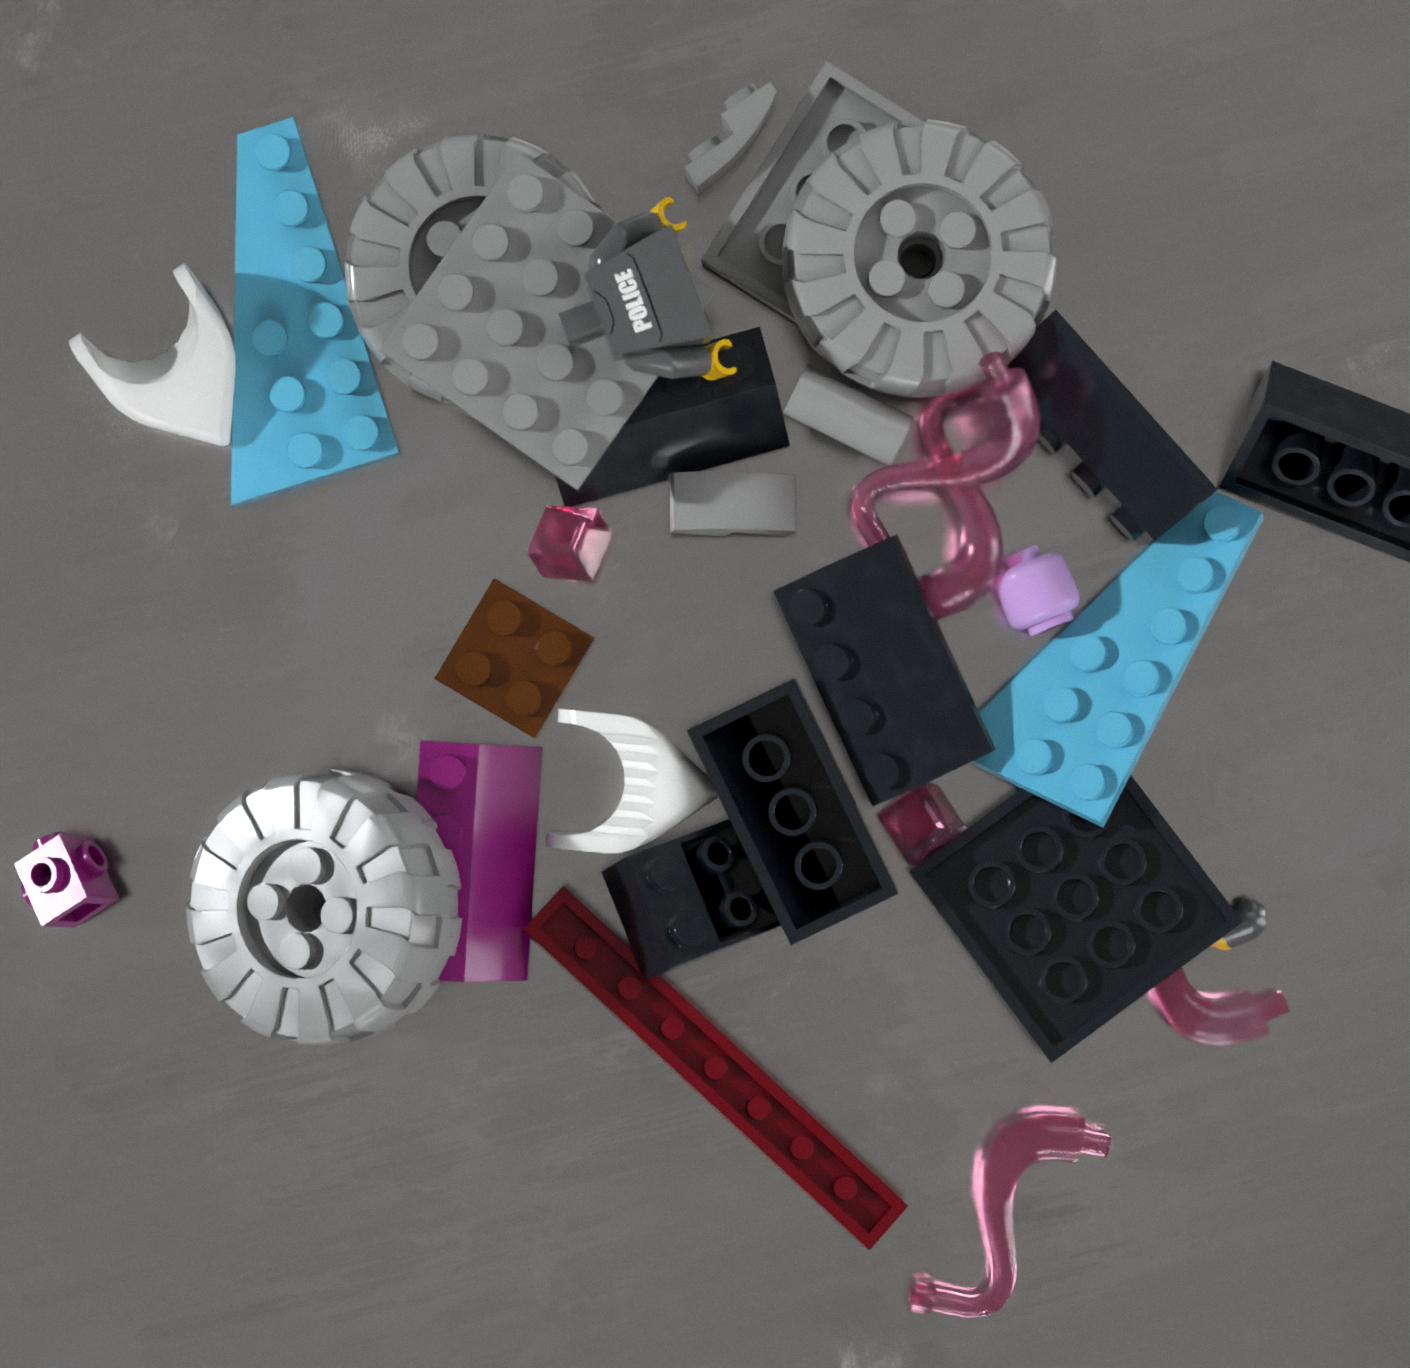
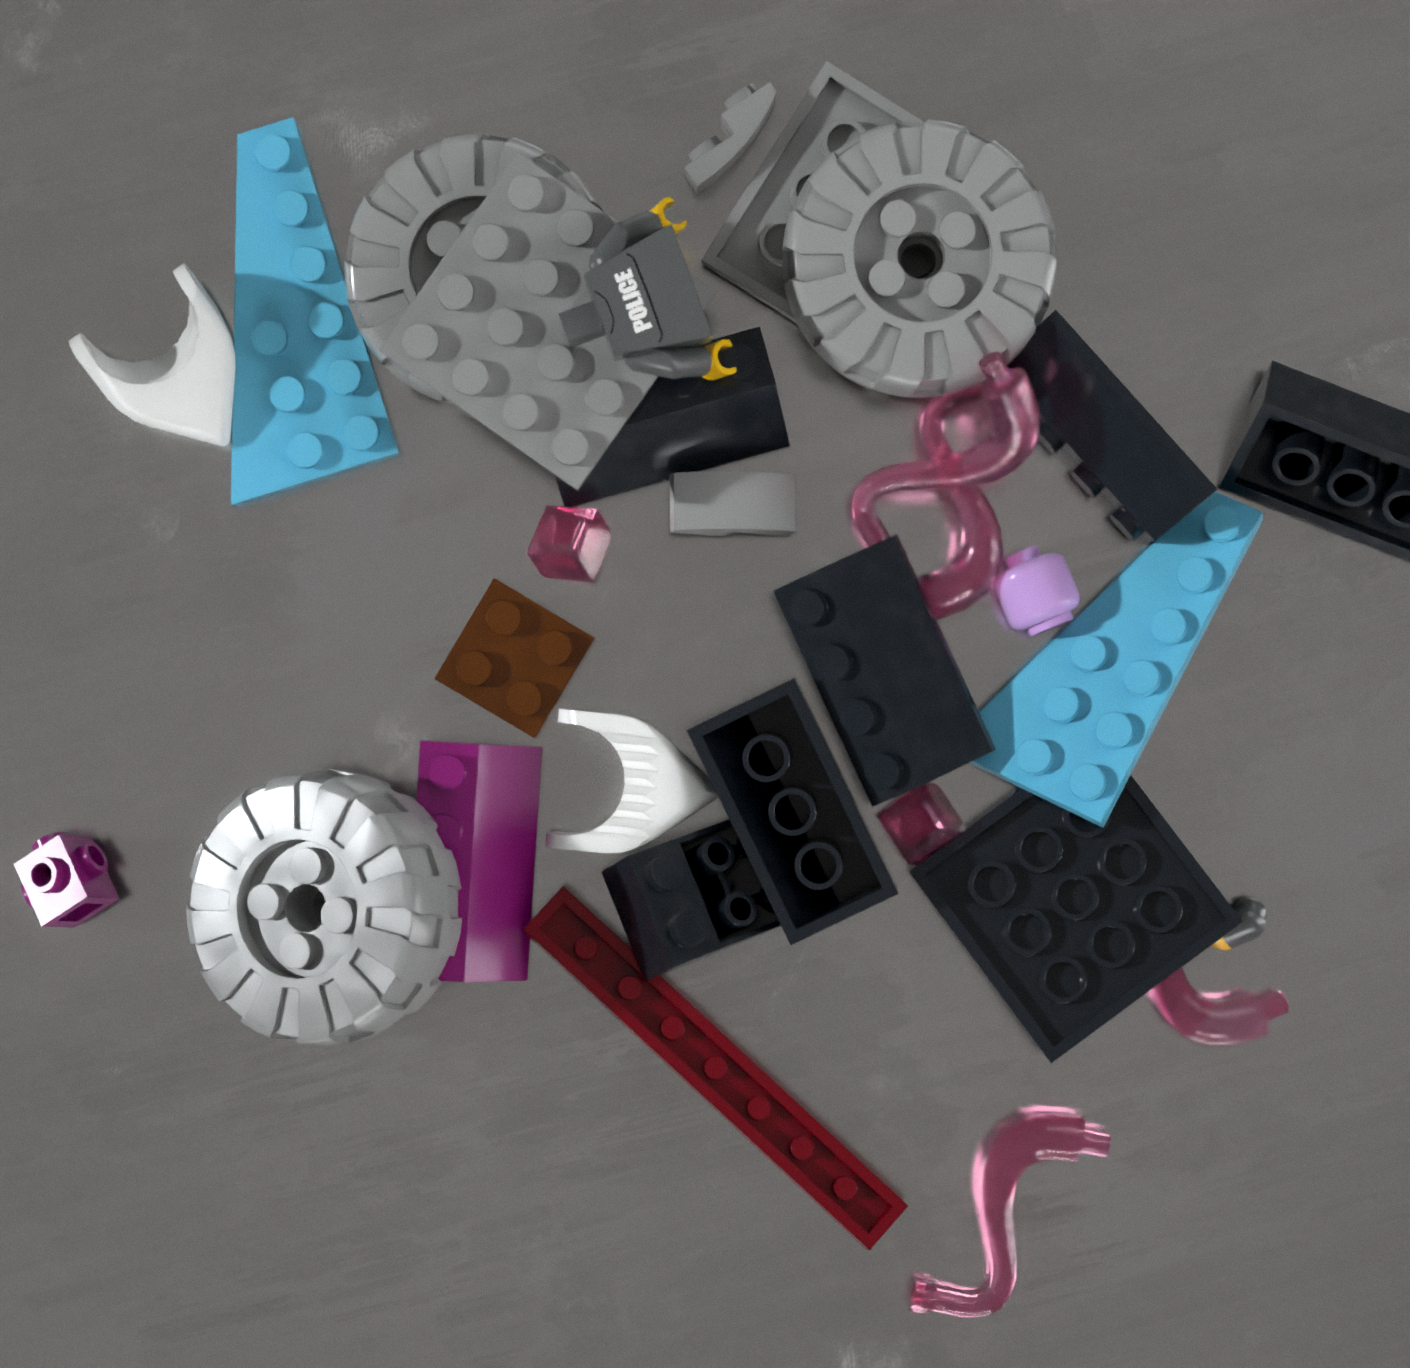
(848, 415): light grey connector -> none

